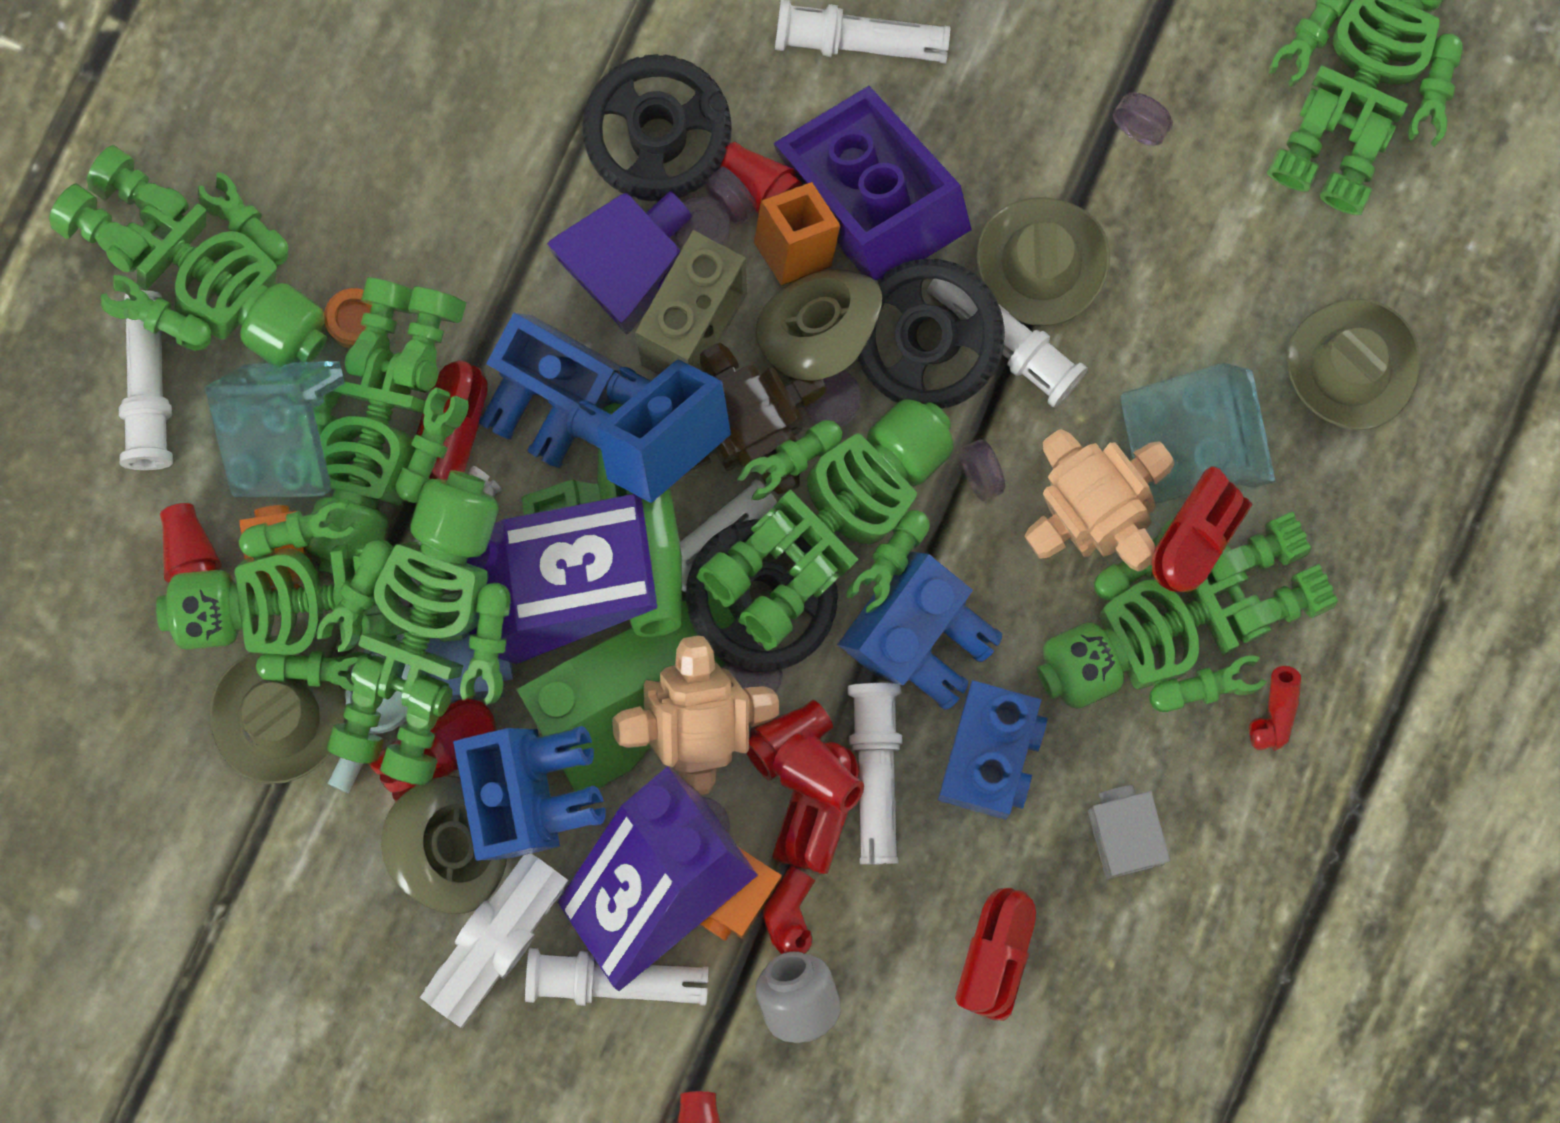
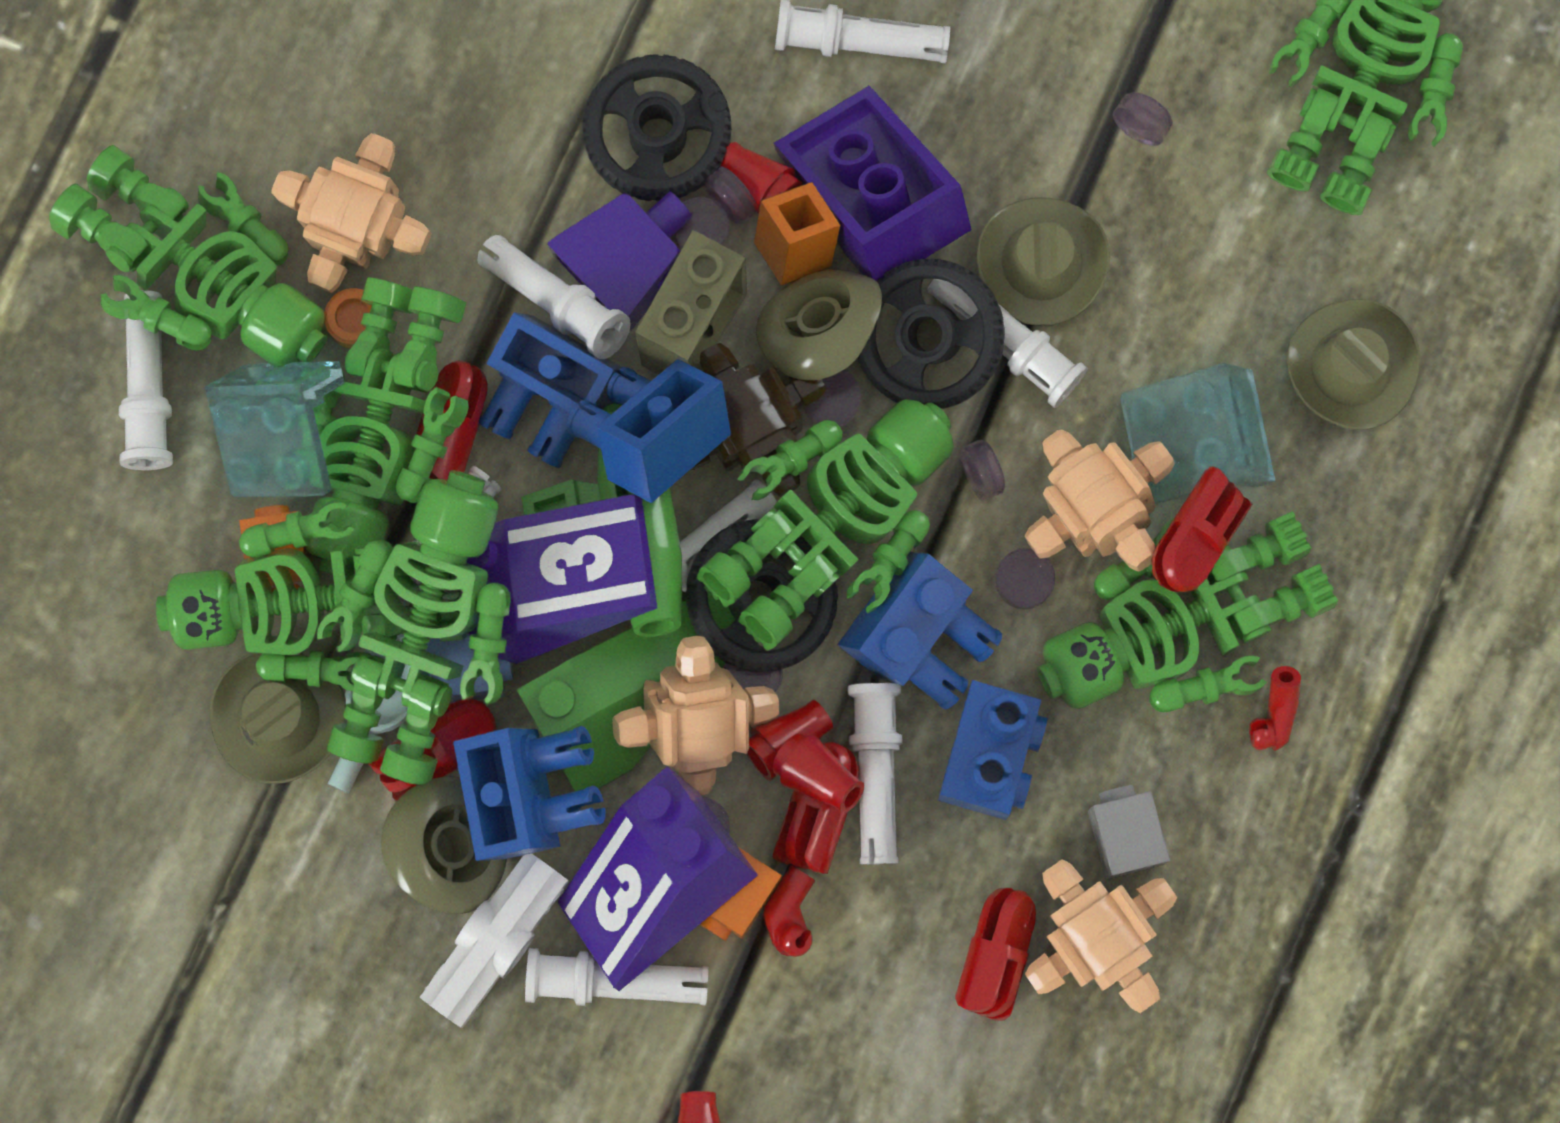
(185, 542): red cone -> none
(351, 212): none -> light nougat piece
(570, 308): none -> white pin
(798, 997): light grey head -> none
(1024, 579): none -> clear purple tile
(1101, 936): none -> light nougat piece

